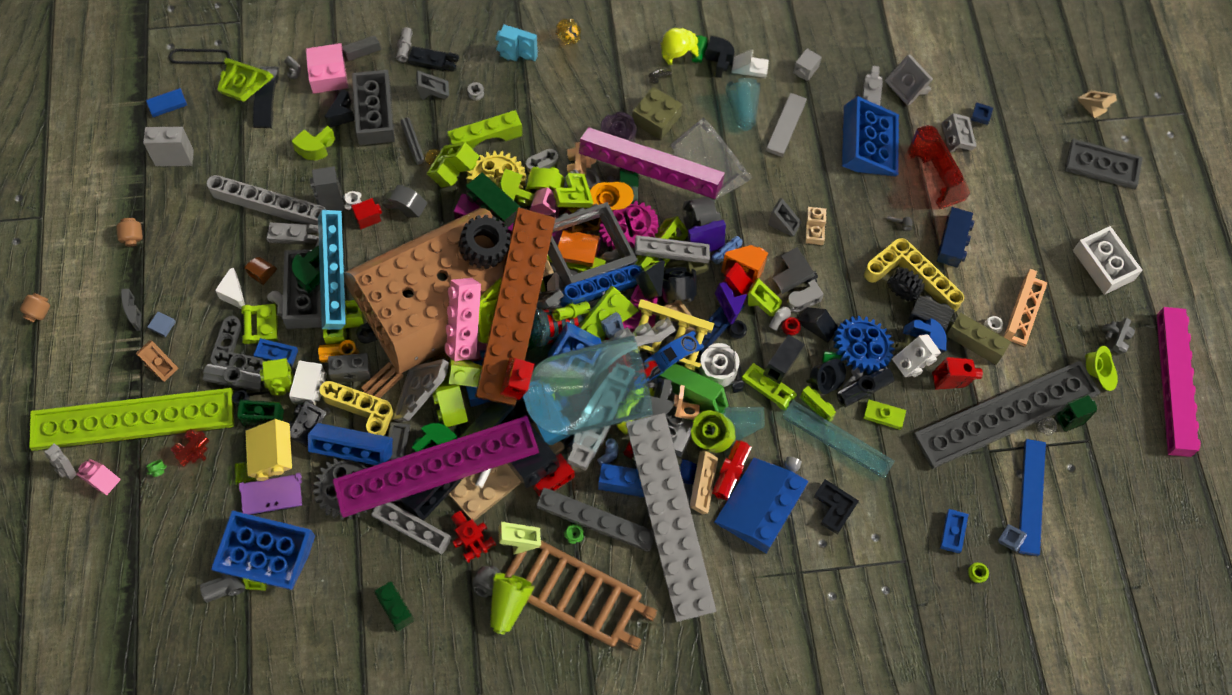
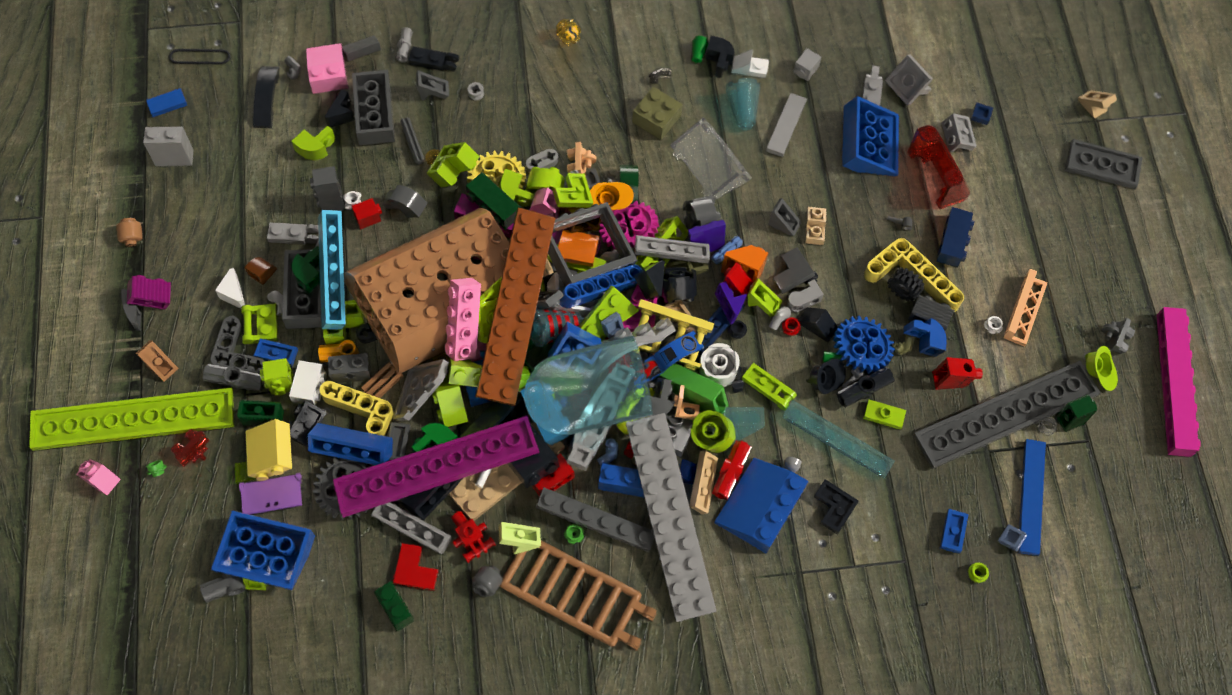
(34, 307): medium nougat head -> none
(60, 462): light grey hinge -> none
(148, 292): none -> magenta brick
(161, 324): sand blue tile -> none
(237, 395): black hinge -> none
(241, 80): lime wing -> none
(261, 196): light grey beam -> none
(409, 572): none -> red tile
(484, 227): black tyre -> none
(502, 126): lime arch -> none
(508, 601): lime cone -> none
(516, 43): medium azure plate -> none
(517, 377): red torso -> none
(571, 311): lime pin -> none
(620, 125): clear purple brick -> none
(651, 163): magenta brick -> none
(677, 43): neon yellow hair -> none
(783, 359): black brick -> none
(817, 404): lime plate -> none
(916, 356): white brick -> none
(978, 338): olive brick -> none
(1107, 260): white brick -> none

